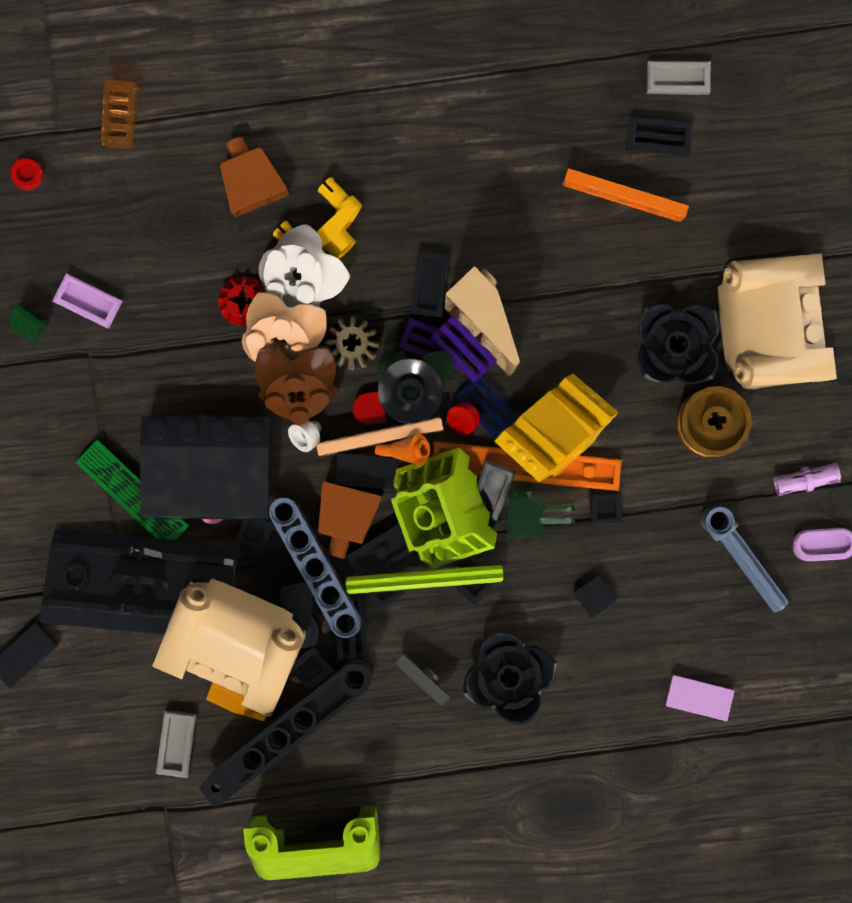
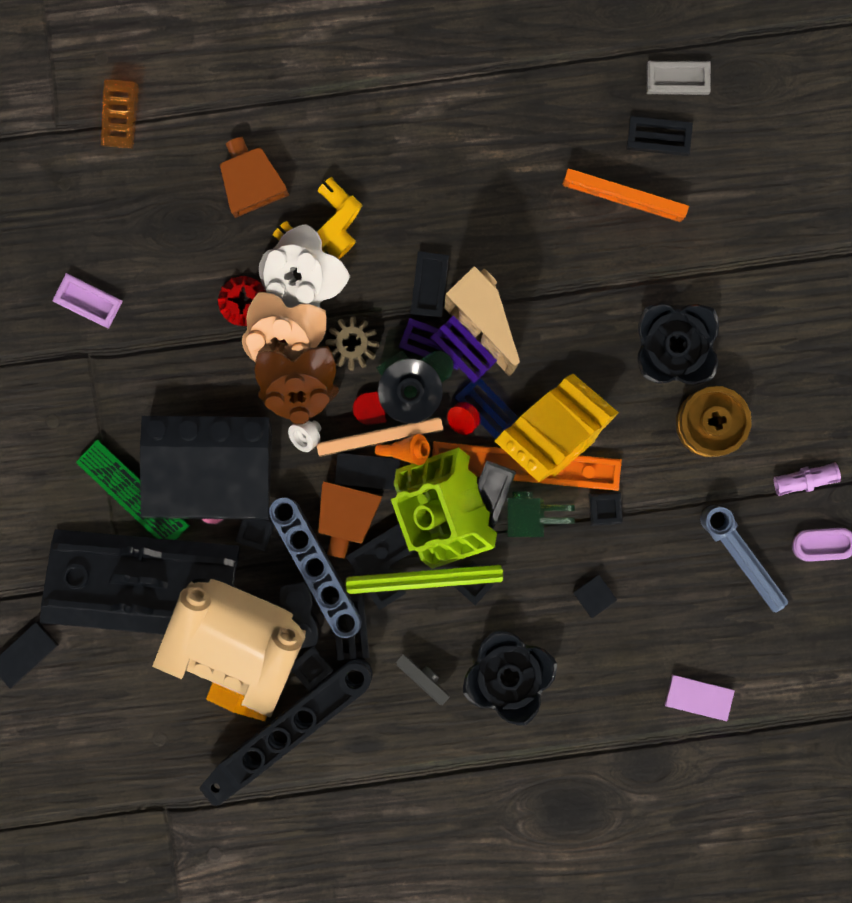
(27, 173): red tile -> none
(27, 323): dark green slope -> none
(176, 743): light grey tile -> none
(274, 860): lime windscreen -> none
(774, 321): tan piece -> none

